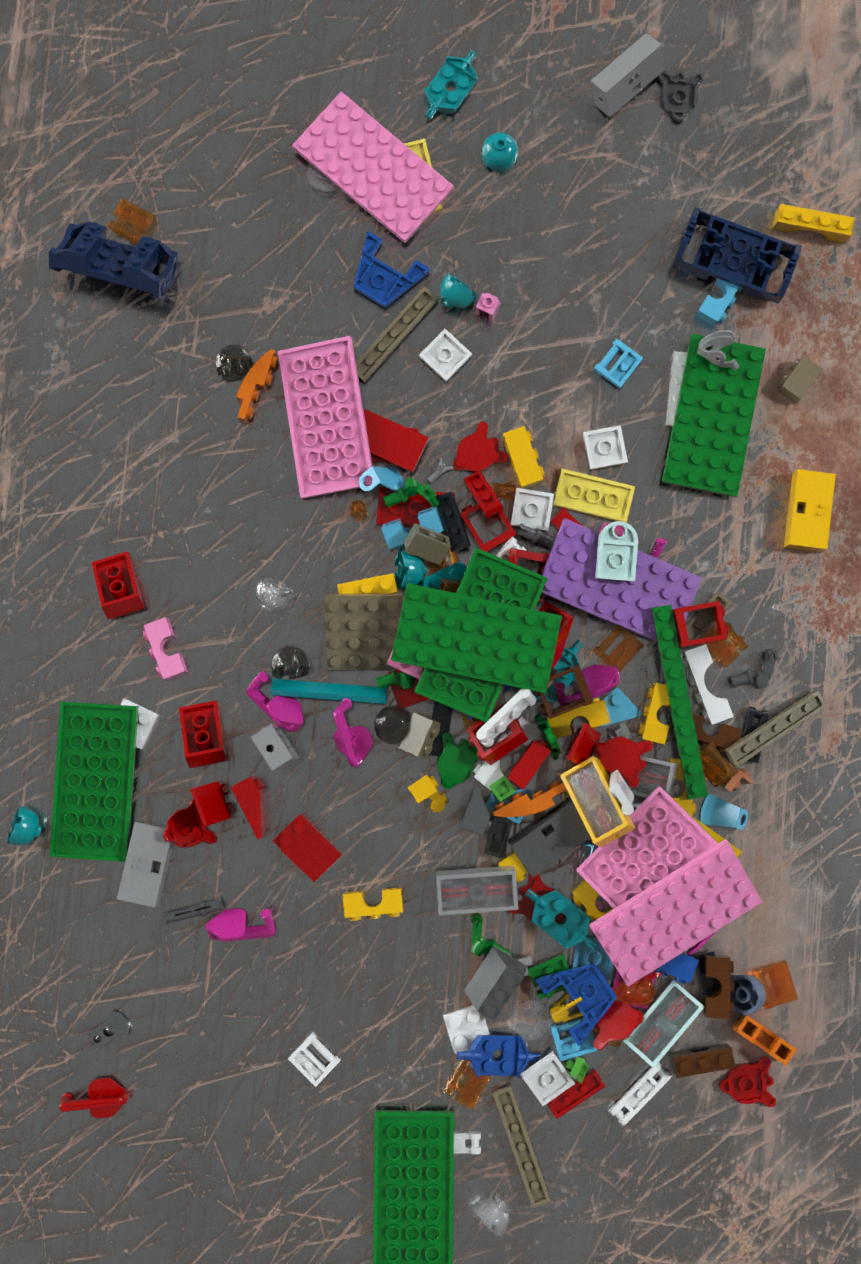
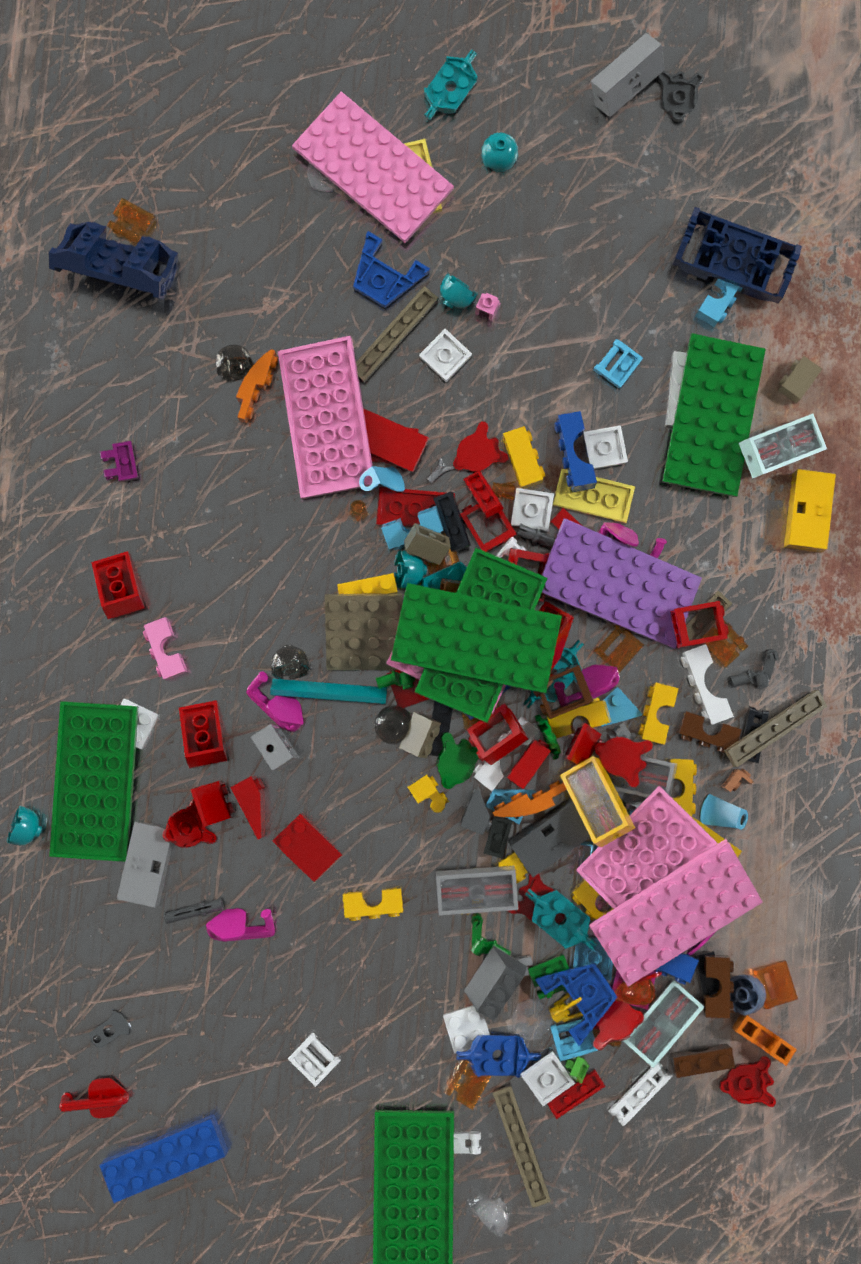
(125, 462): none -> magenta plate
(164, 1158): none -> blue brick
(272, 594): clear cylinder -> none
(351, 741): dark pink piece -> none
(411, 488): green pin -> none
(502, 788): bright green tile -> none
(505, 716): white plate -> none
(580, 474): none -> blue arch
(617, 554): light aqua plate -> none
(620, 789): white plate -> none
(679, 702): green plate -> none
(714, 771): clear orange plate -> none
(717, 341): light grey helmet -> none
(782, 445): none -> brick
(832, 226): yellow arch -> none

